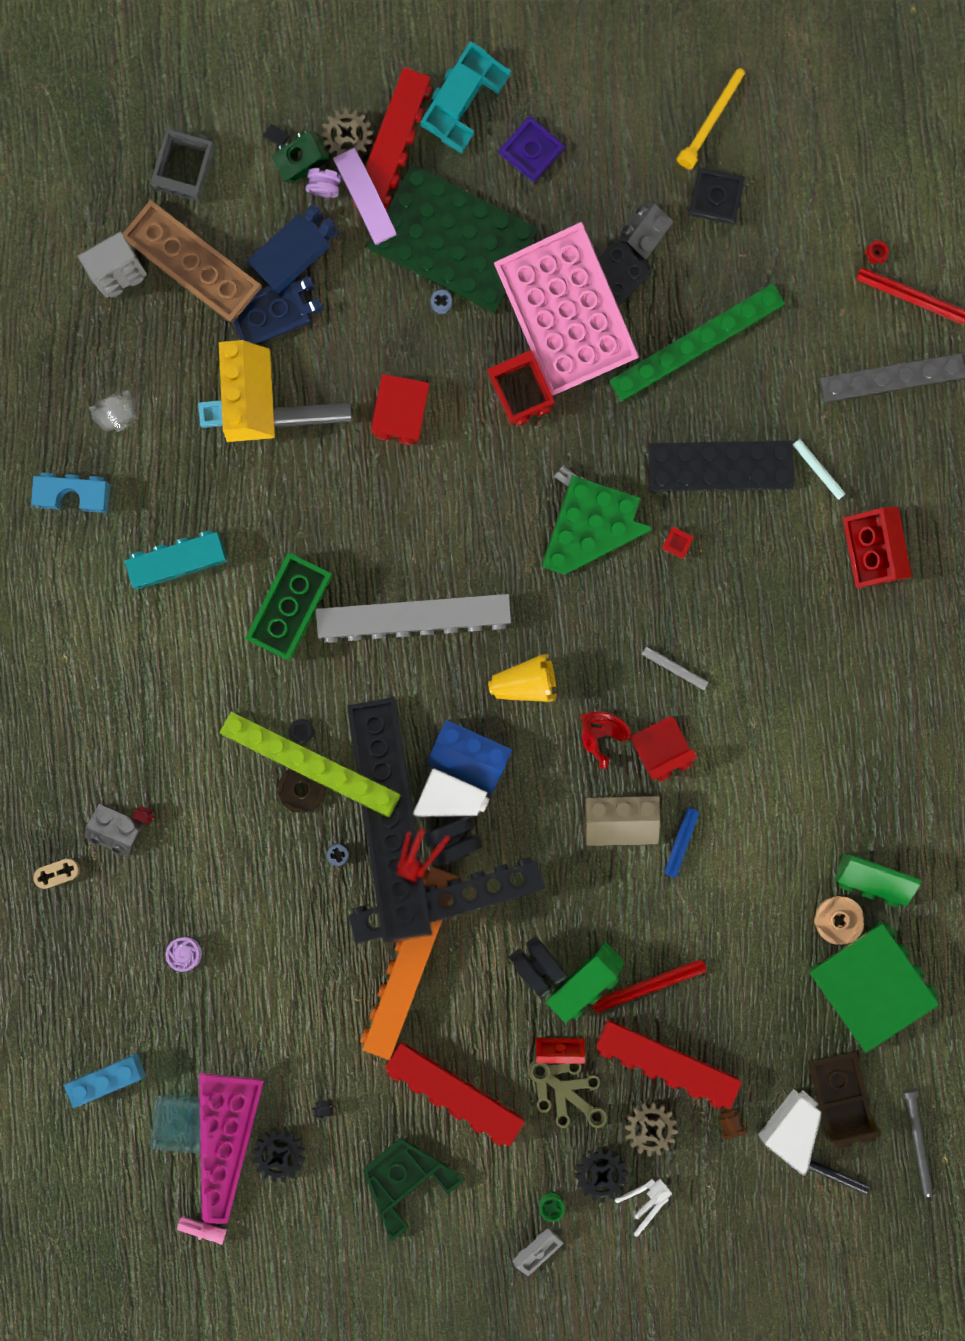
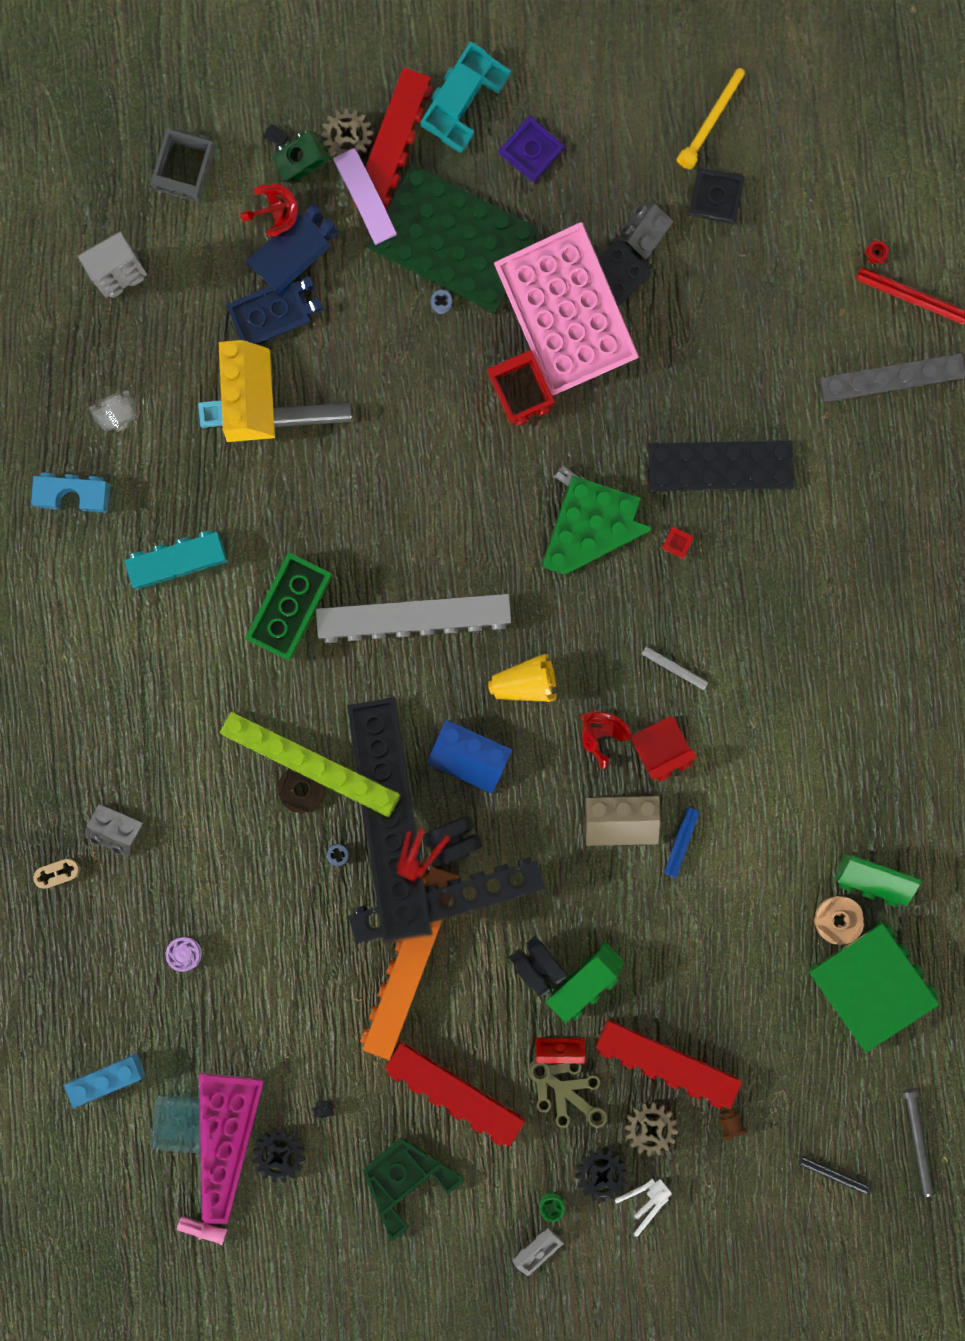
(143, 815): dark red plate -> none
(191, 261): medium nougat plate -> none
(277, 207): none -> red helmet
(301, 731): black tile -> none
(323, 183): lavender wheel -> none
(400, 409): red brick -> none
(450, 797): white slope -> none
(649, 985): red axle -> none
(696, 342): green plate -> none
(793, 1130): white slope -> none
(819, 469): light aqua bar -> none
(843, 1100): dark brown bracket -> none
(877, 547): red slope -> none

